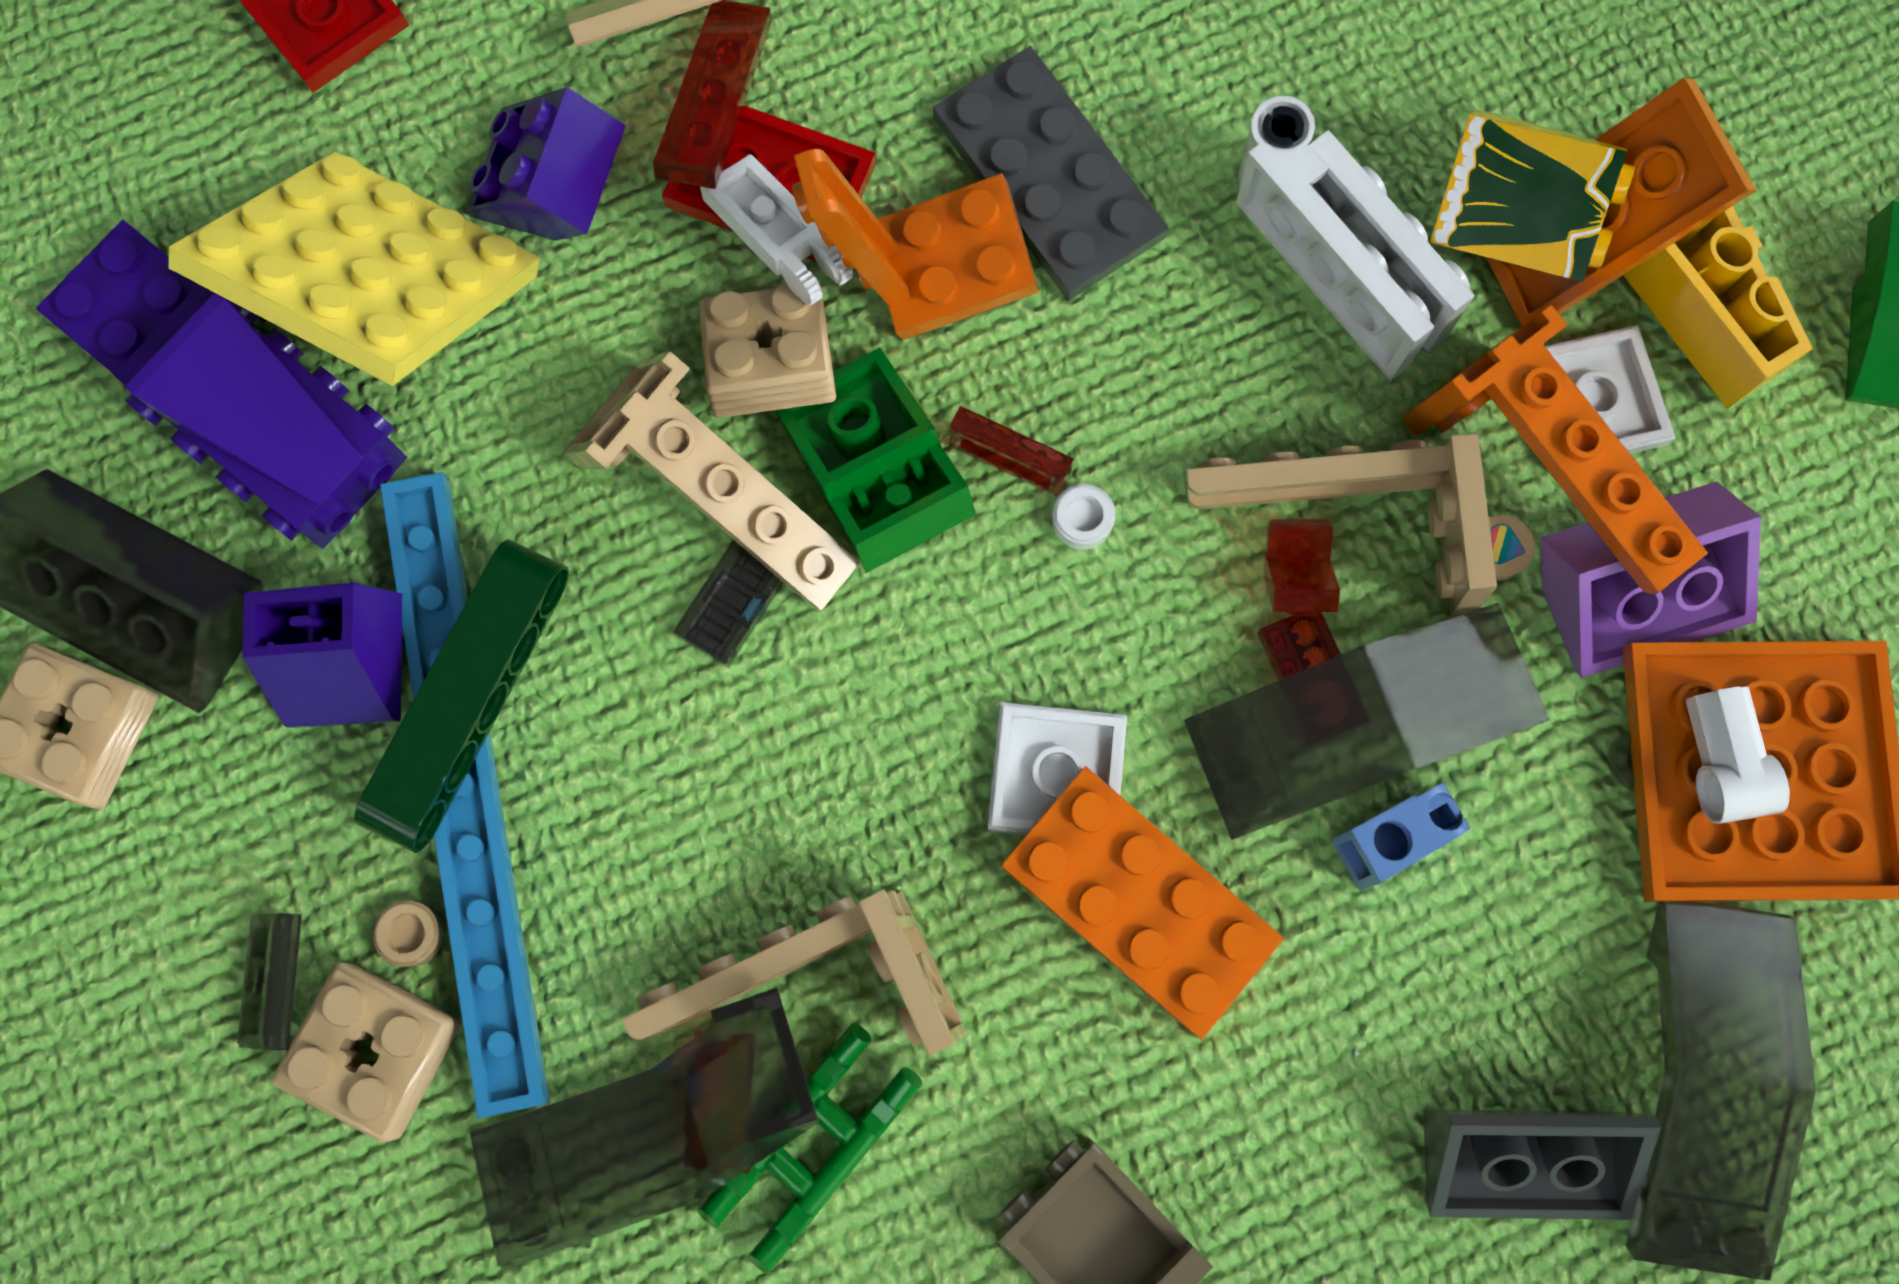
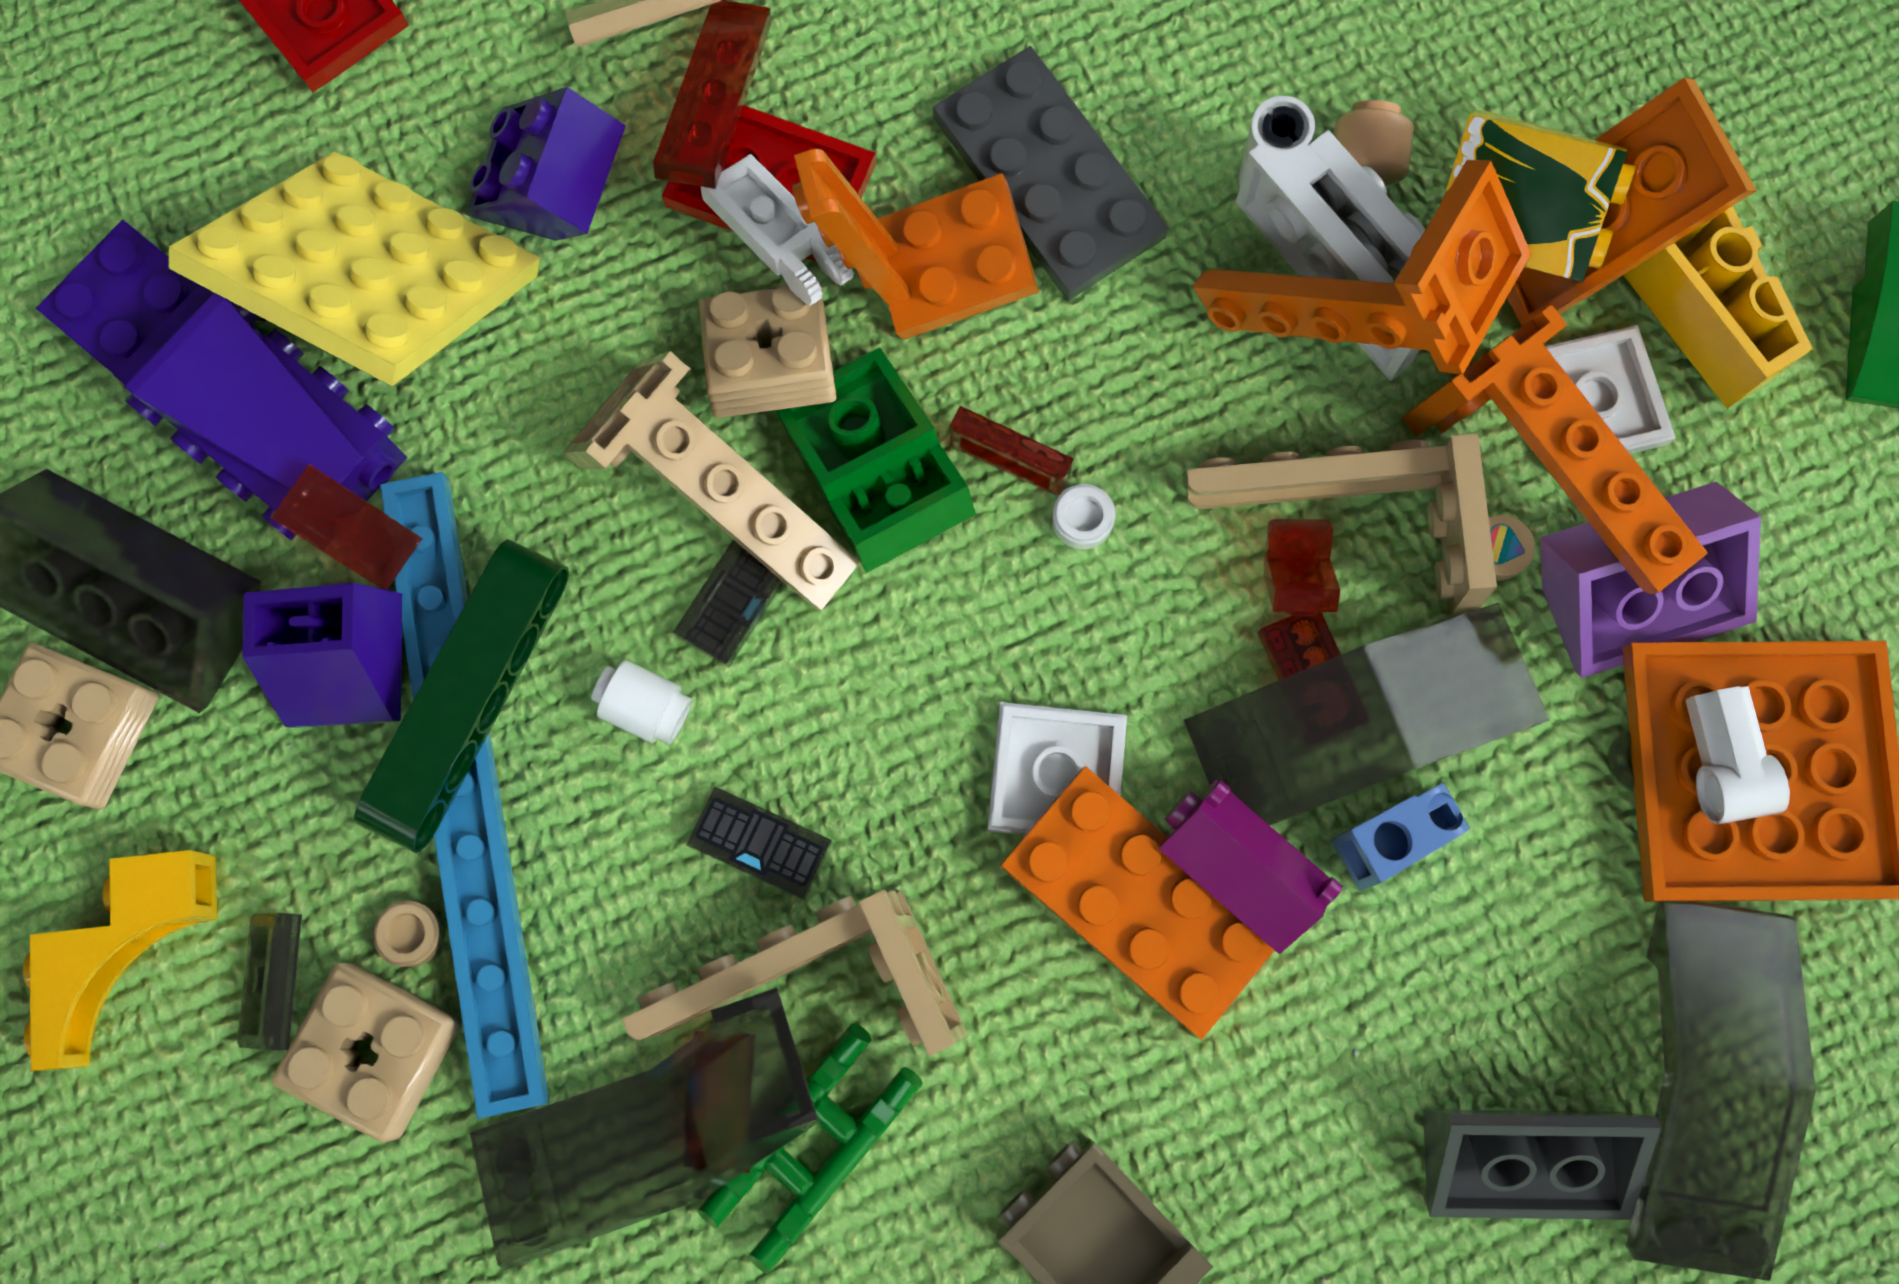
(77, 968): none -> yellow arch
(346, 527): none -> clear red plate
(641, 702): none -> white brick
(759, 843): none -> tile
(1247, 865): none -> magenta brick
(1377, 138): none -> light nougat head
(1436, 304): none -> orange bracket

